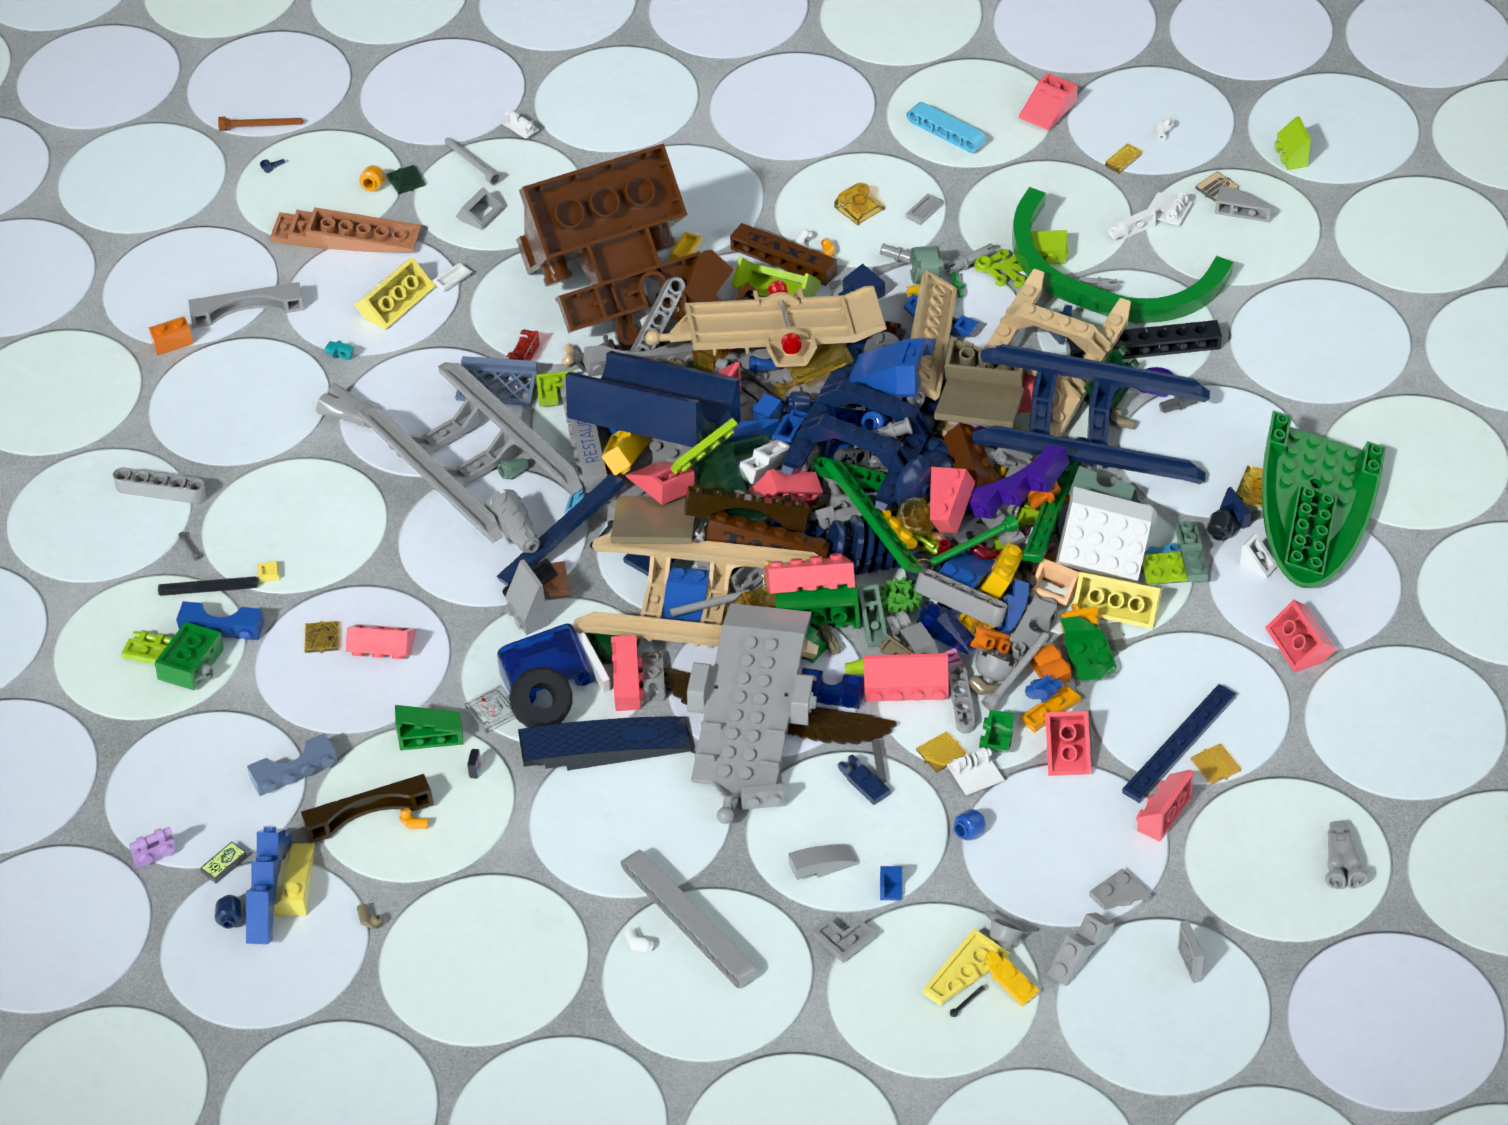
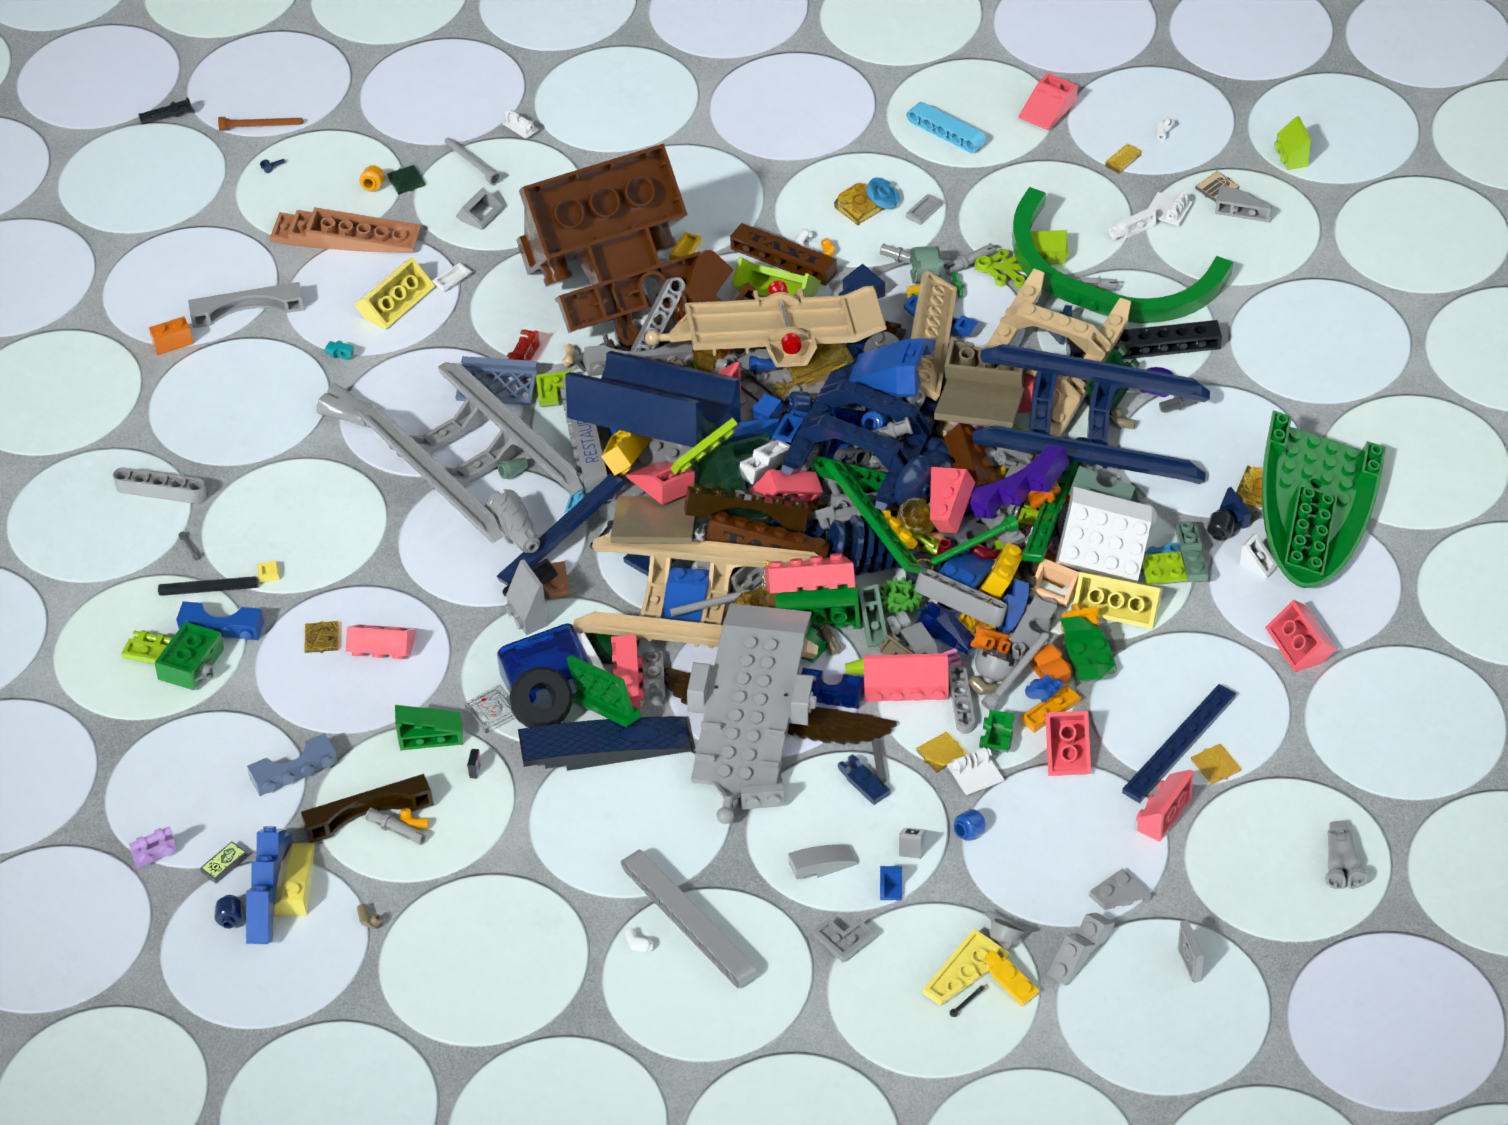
(174, 107): none -> black pin
(389, 823): none -> light grey pin
(601, 693): none -> green fence
(882, 193): none -> dark azure tile
(911, 842): none -> light grey slope

